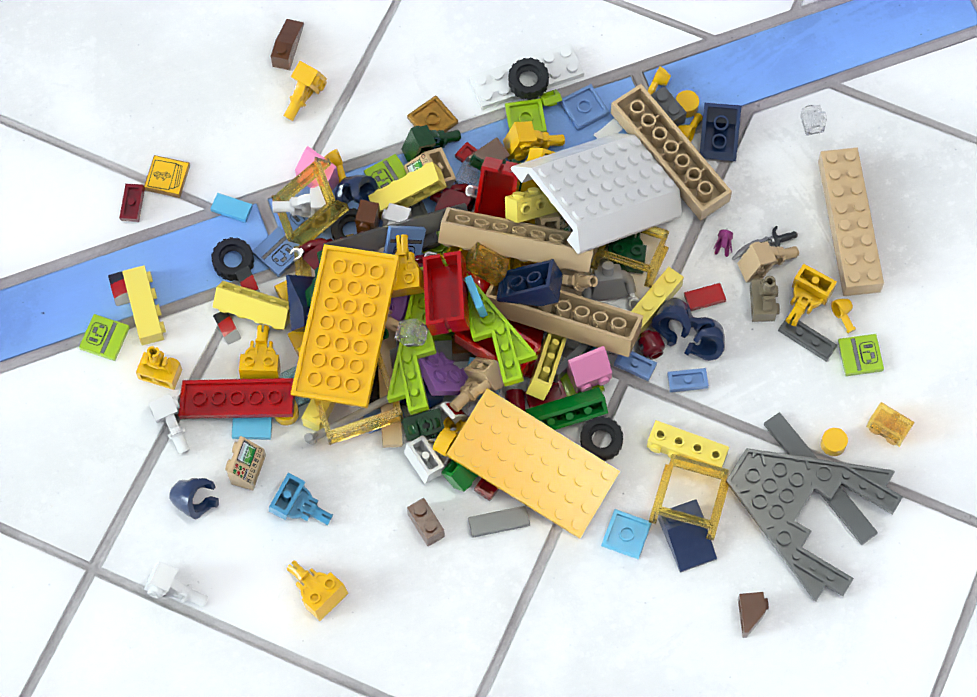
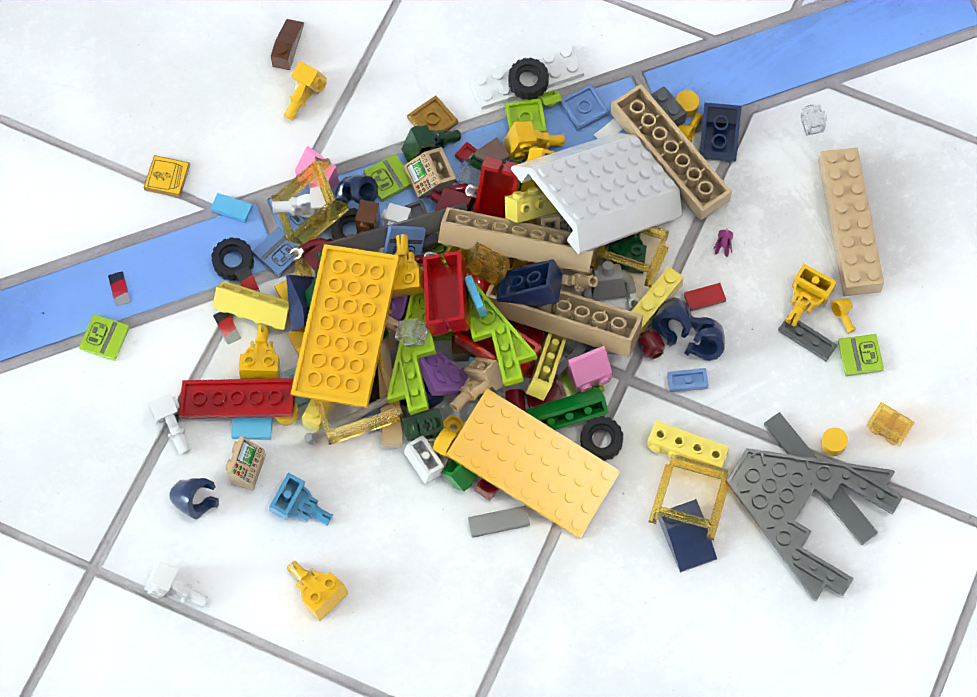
(132, 202): dark red plate -> none
(143, 305): light yellow brick -> none
(158, 369): yellow brick -> none
(335, 158): yellow bar -> none
(410, 188): light yellow brick -> none
(425, 522): brick -> none
(454, 416): white slope -> none
(626, 534): medium azure tile -> none
(636, 365): medium blue plate -> none
(660, 78): yellow bar -> none
(751, 610): reddish brown slope -> none
(762, 257): tan brick -> none
(763, 299): dark tan brick -> none
(773, 240): piece -> none

